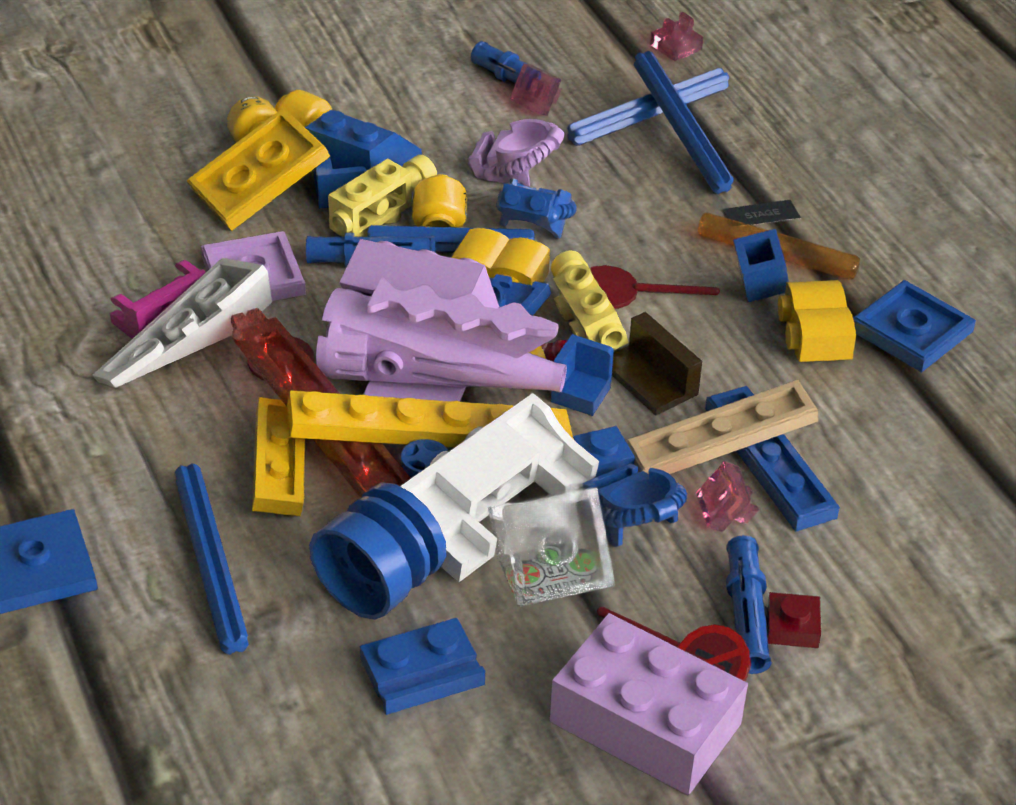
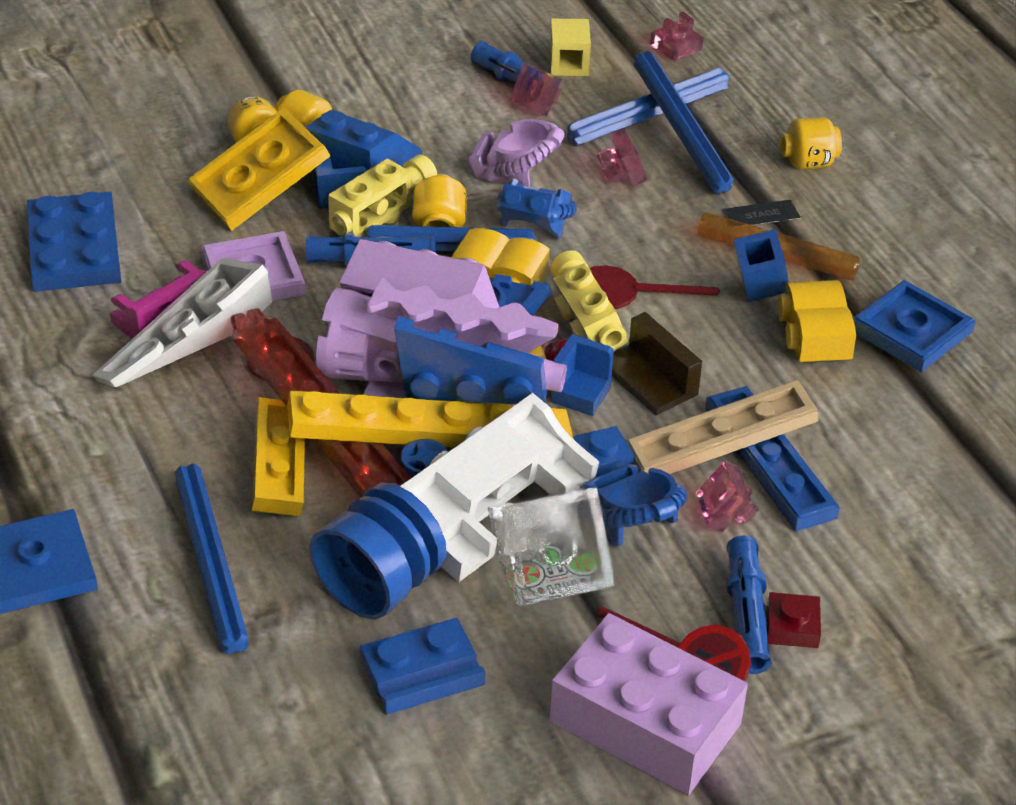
(73, 241): none -> blue plate
(455, 370): none -> blue wing
(570, 47): none -> light yellow brick
(624, 160): none -> clear pink tile
(811, 143): none -> yellow head

